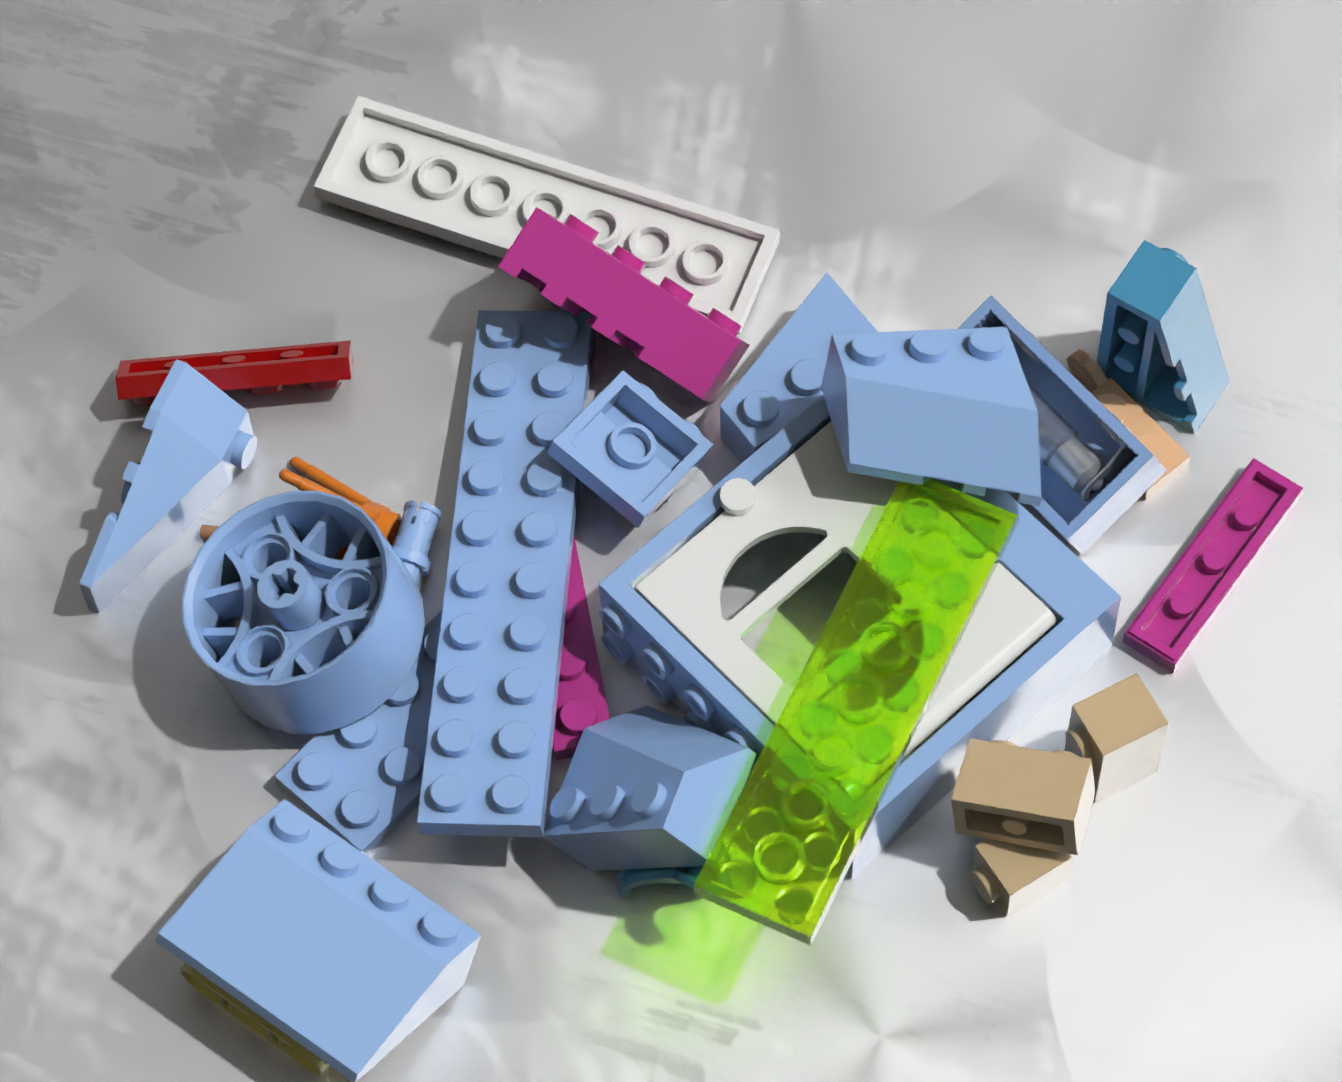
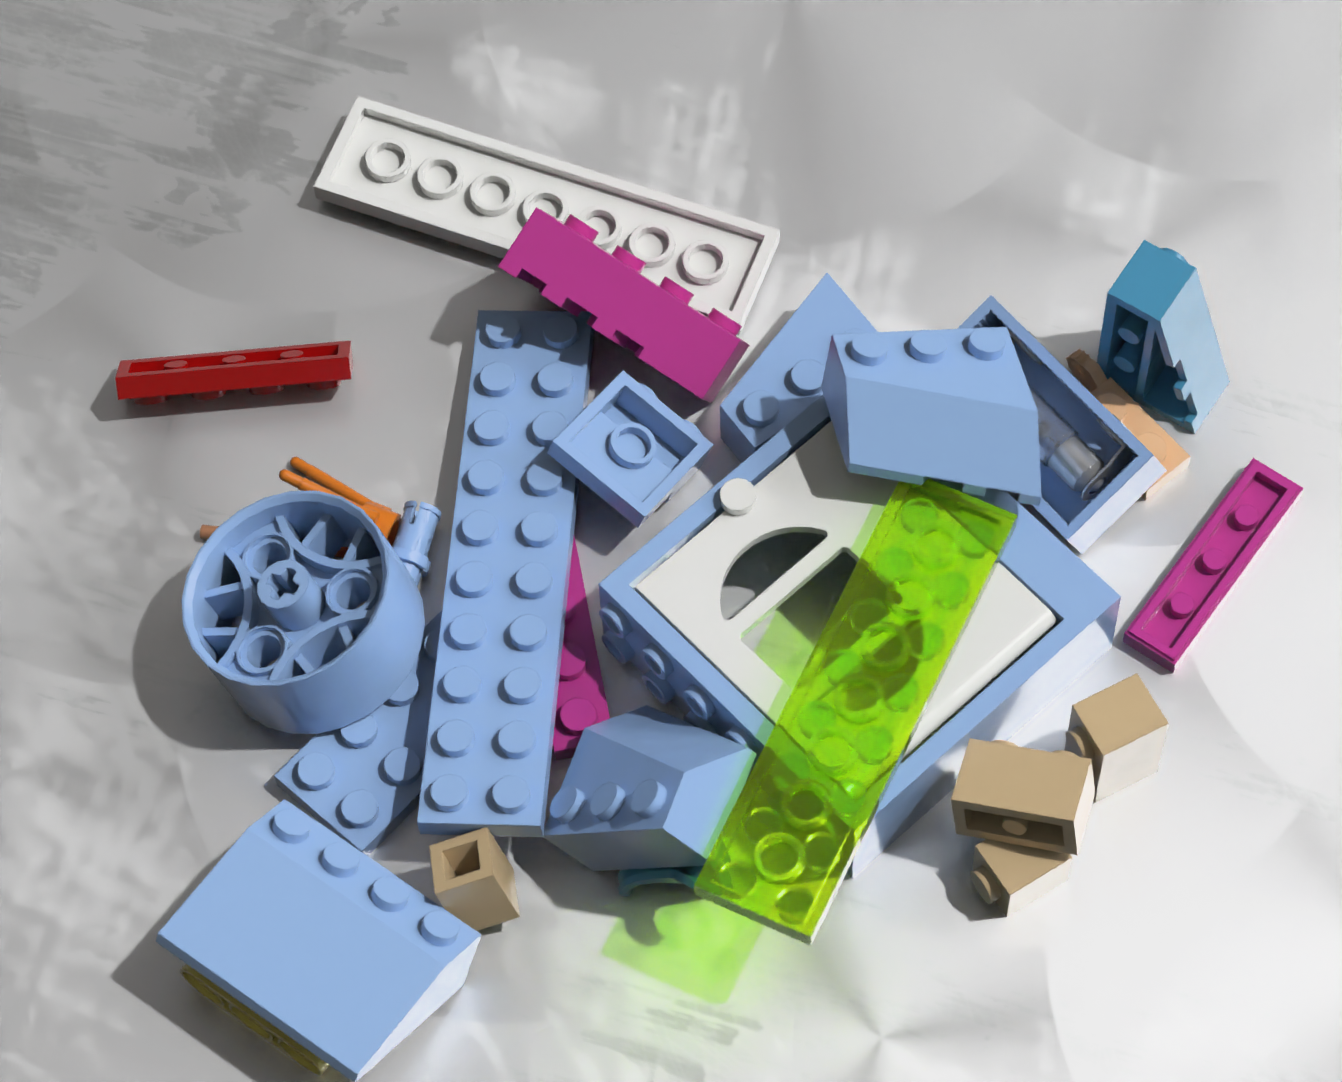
(188, 463): light blue wedge -> none
(474, 879): none -> tan brick

